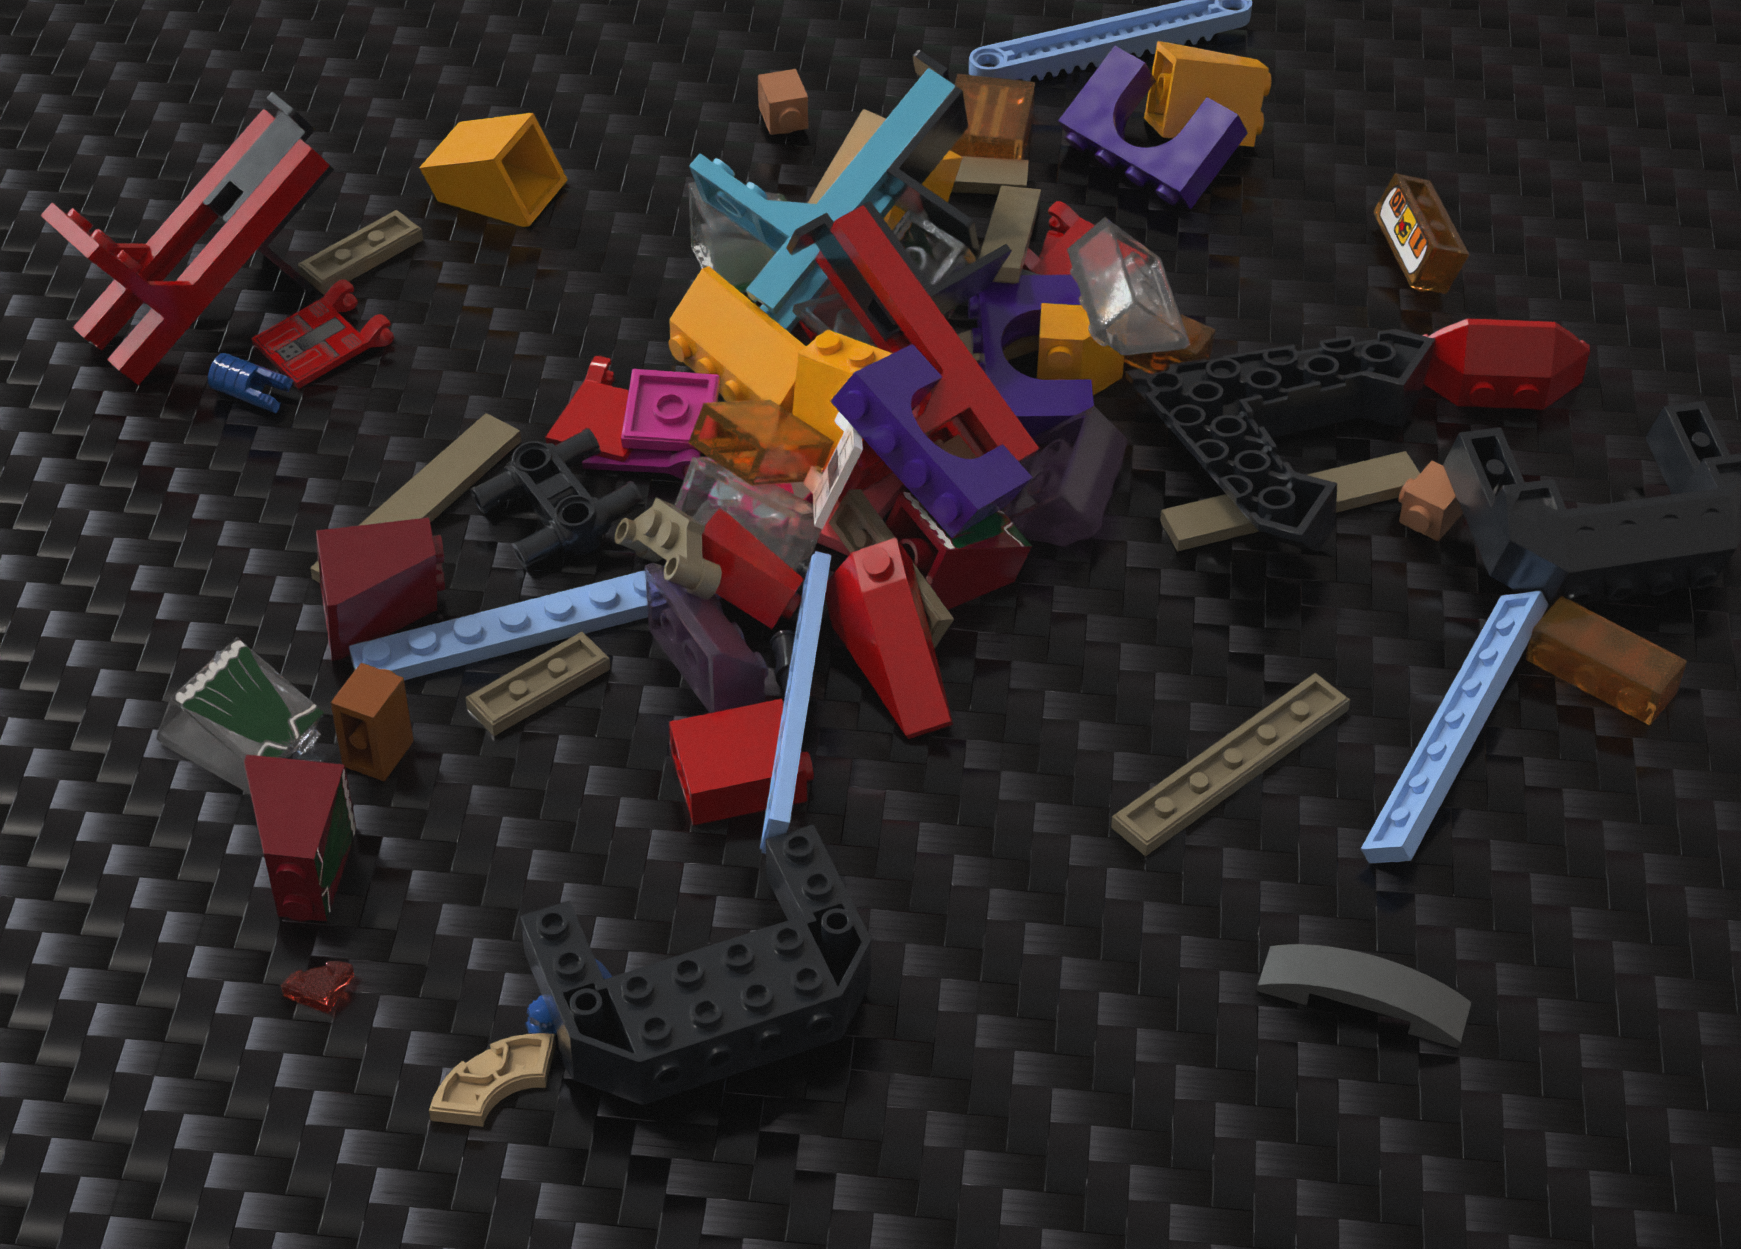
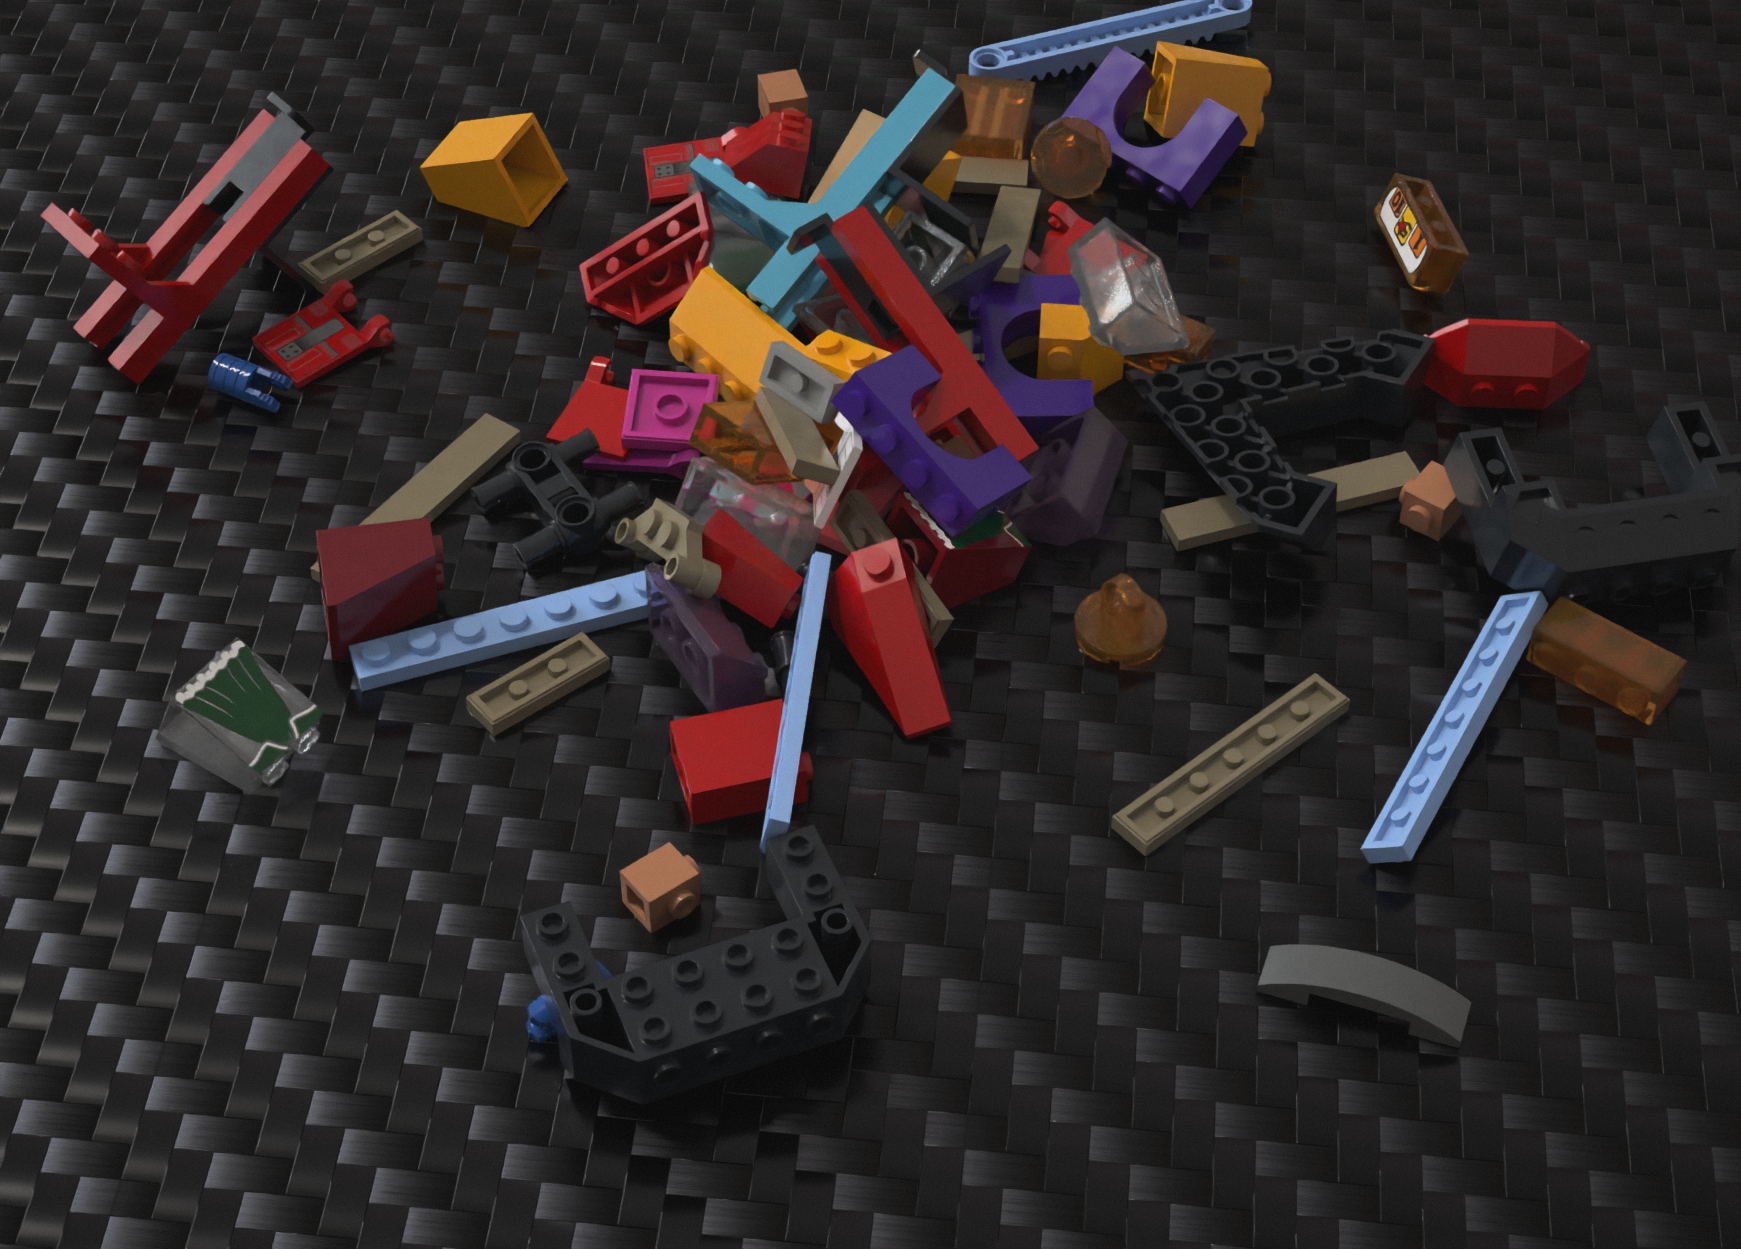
(303, 831): dark red slope -> none
(319, 986): clear red tile -> none
(372, 721): dark orange brick -> none
(486, 1079): tan tile -> none
(652, 265): none -> red wedge
(661, 887): none -> nougat brick
(669, 165): none -> red flag
(772, 153): none -> red slope
(797, 438): none -> dark tan tile
(801, 381): none -> light grey plate
(1071, 157): none -> clear orange tile
(1120, 623): none -> clear orange tile

